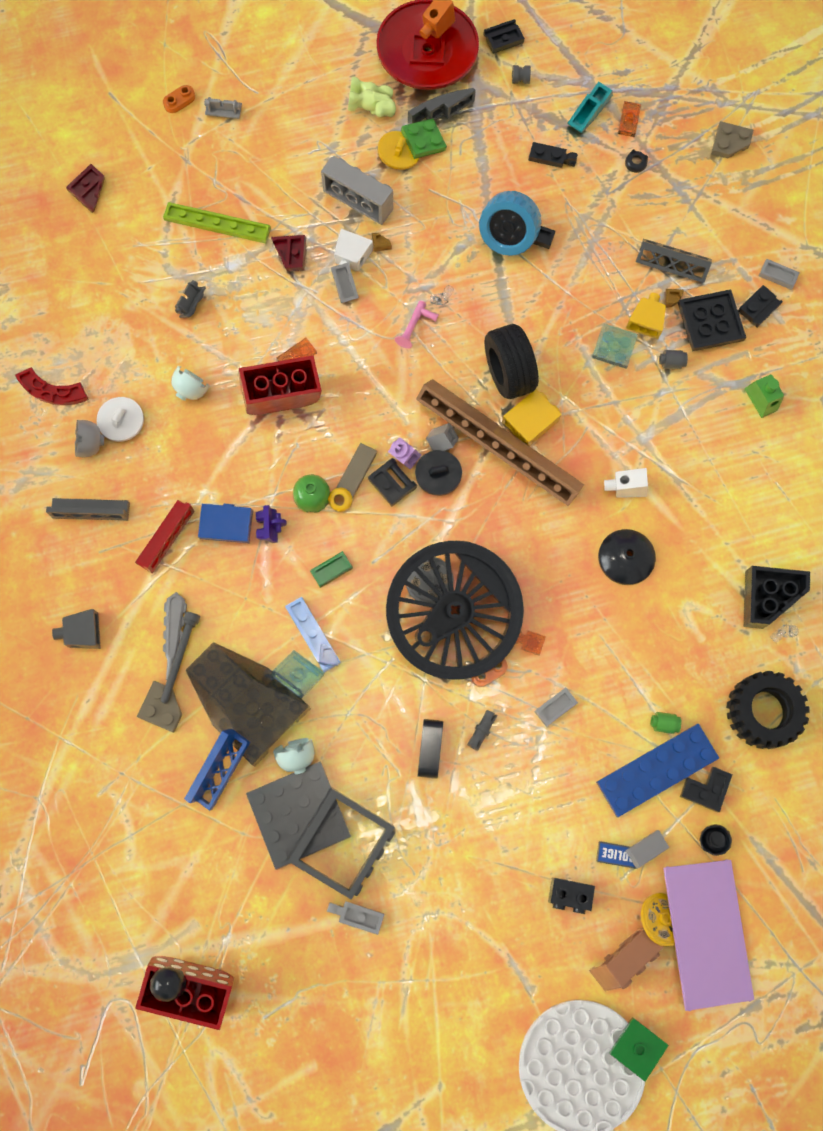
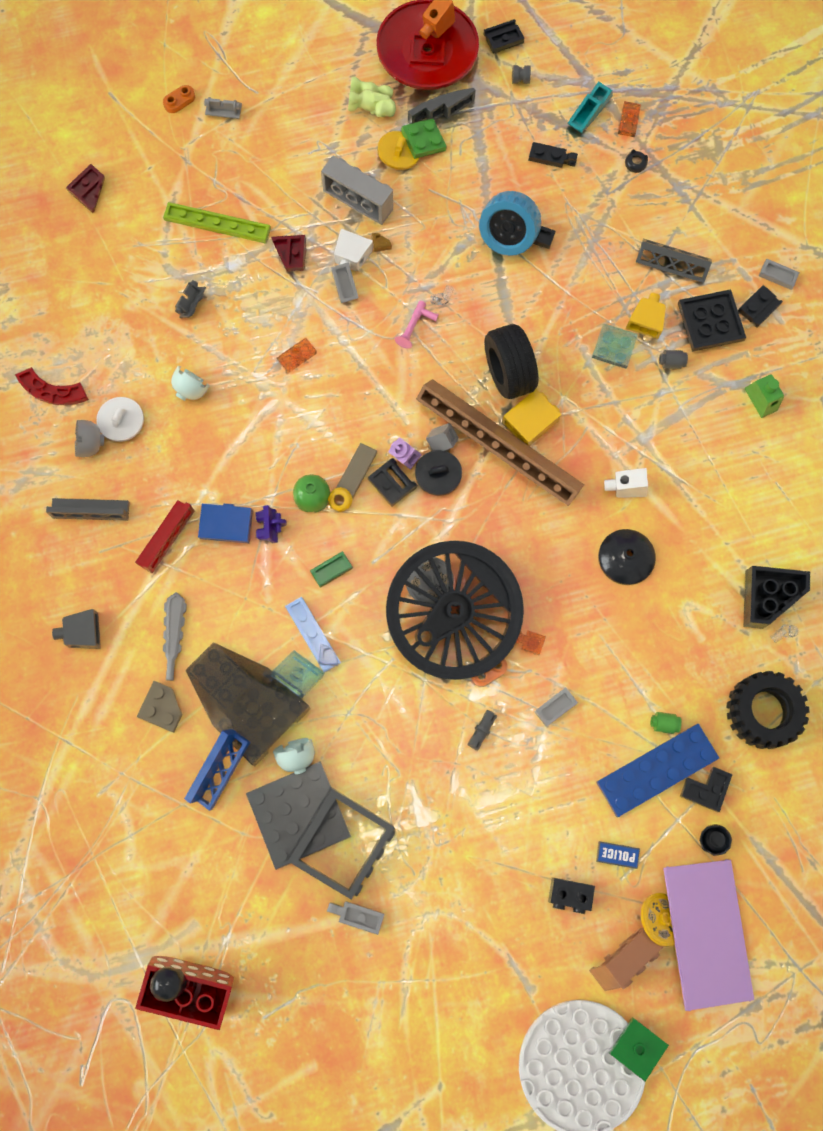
(190, 620): dark grey piece -> none
(280, 385): red brick -> none
(430, 748): beam -> none
(647, 849): light grey tile -> none
(672, 296): pearl gold tile -> none
(731, 139): dark tan plate -> none

